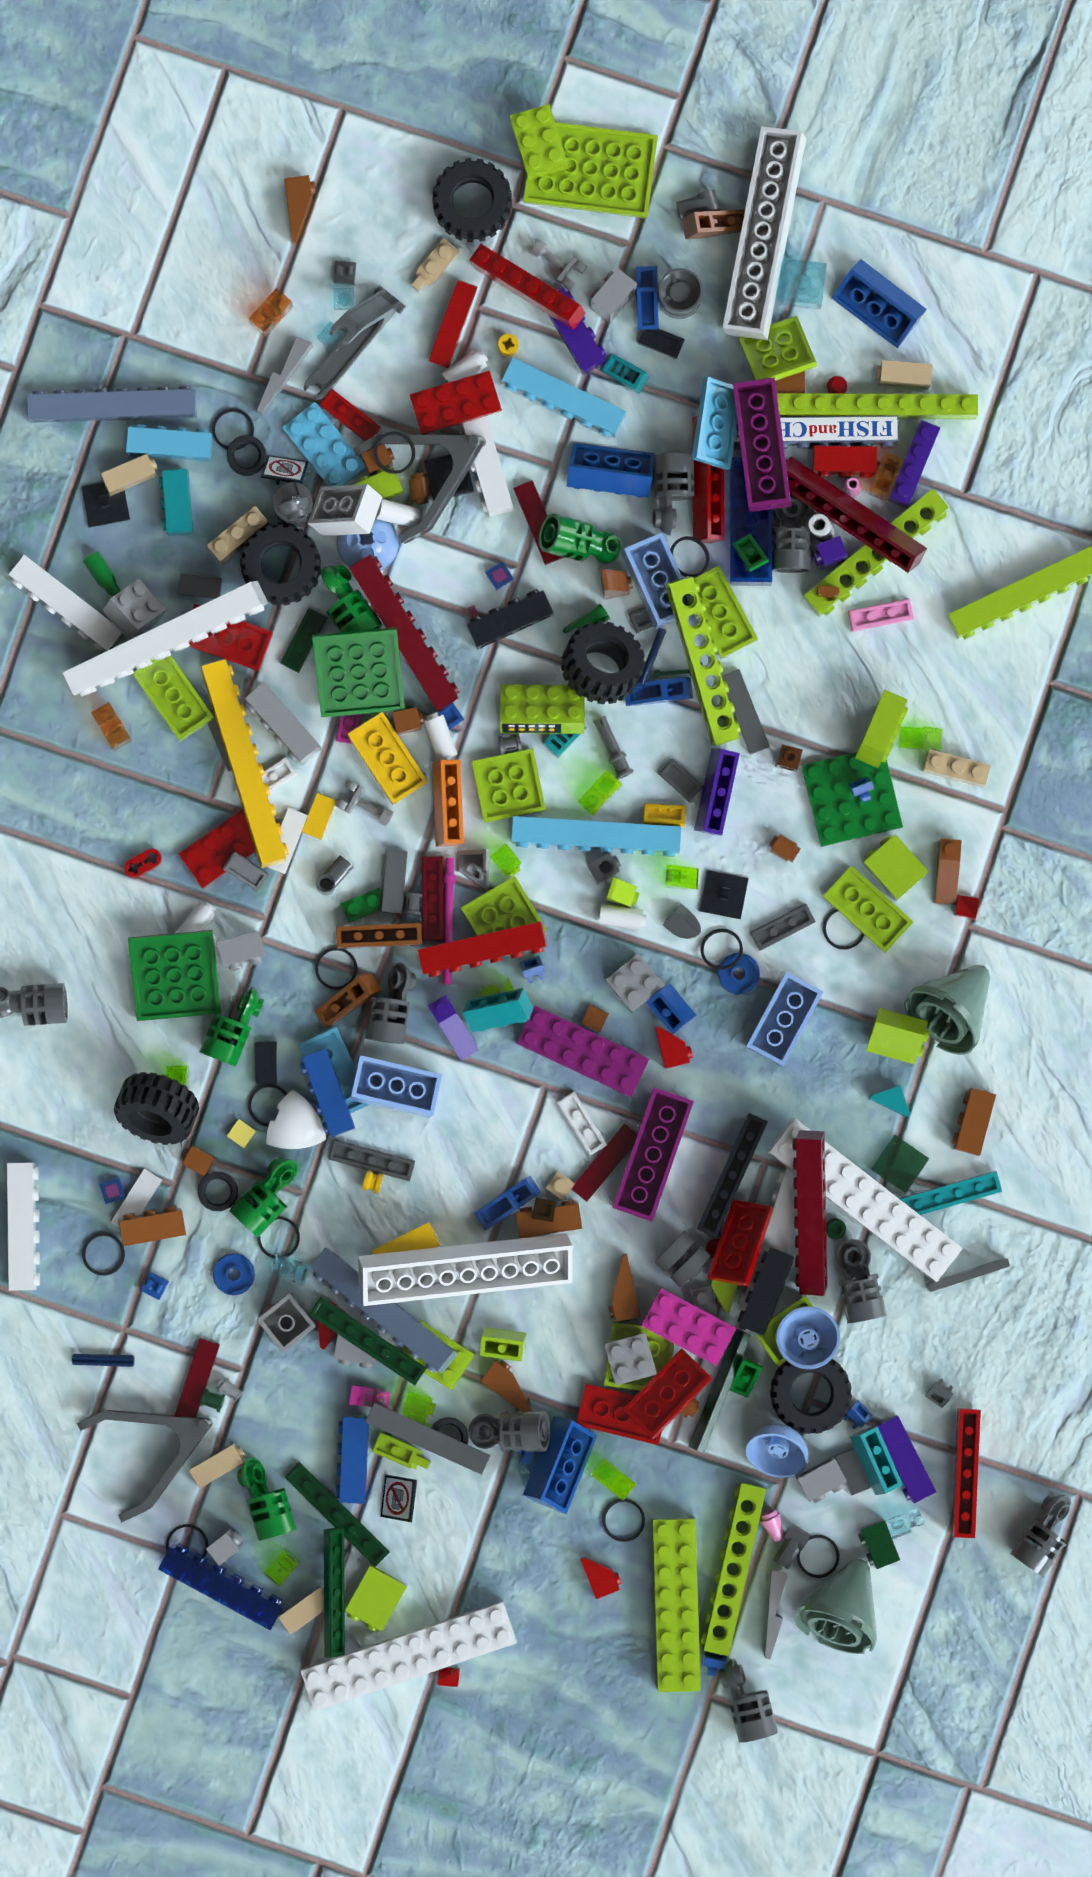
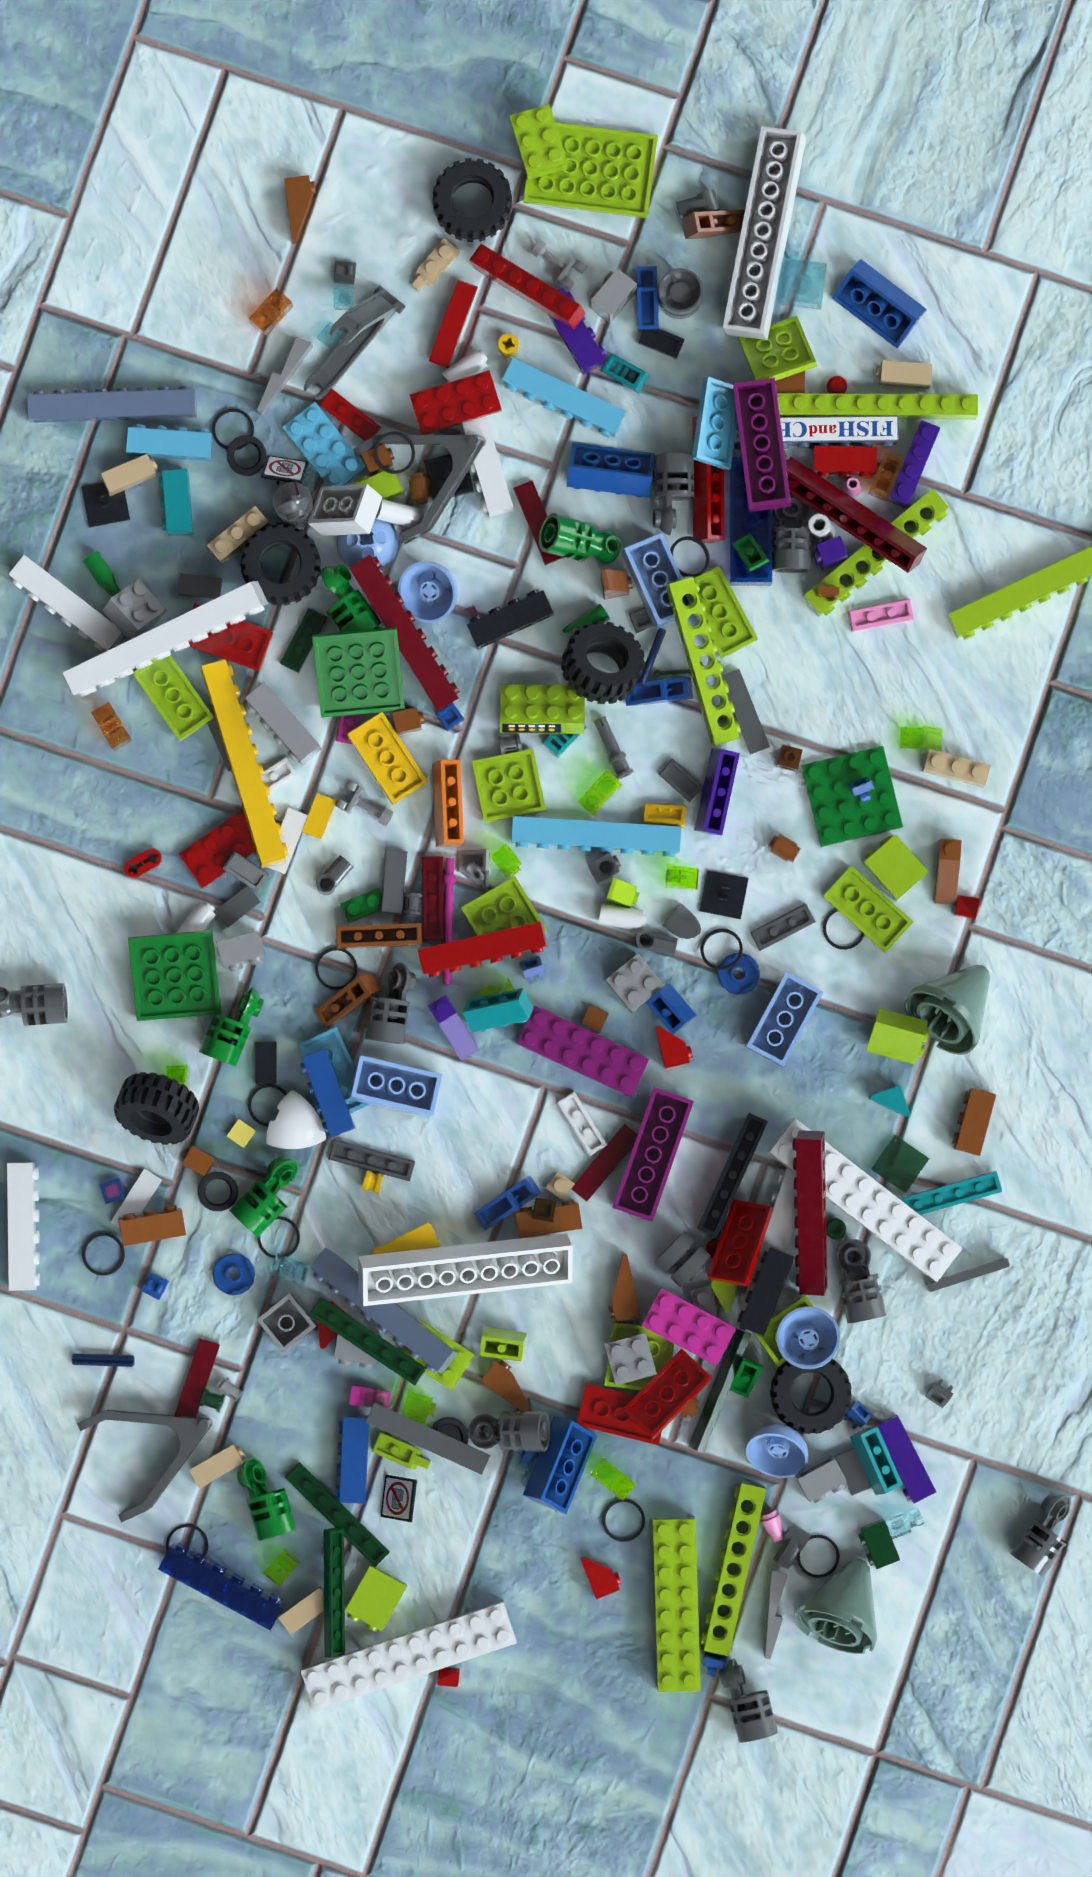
(226, 1546): light grey brick -> none
(237, 906): none -> dark grey tile
(421, 597): none -> light blue piece
(440, 736): white brick -> none
(499, 575): tile -> none
(658, 943): none -> dark grey piece
(882, 729): lime brick -> none
(966, 1473): red brick -> none

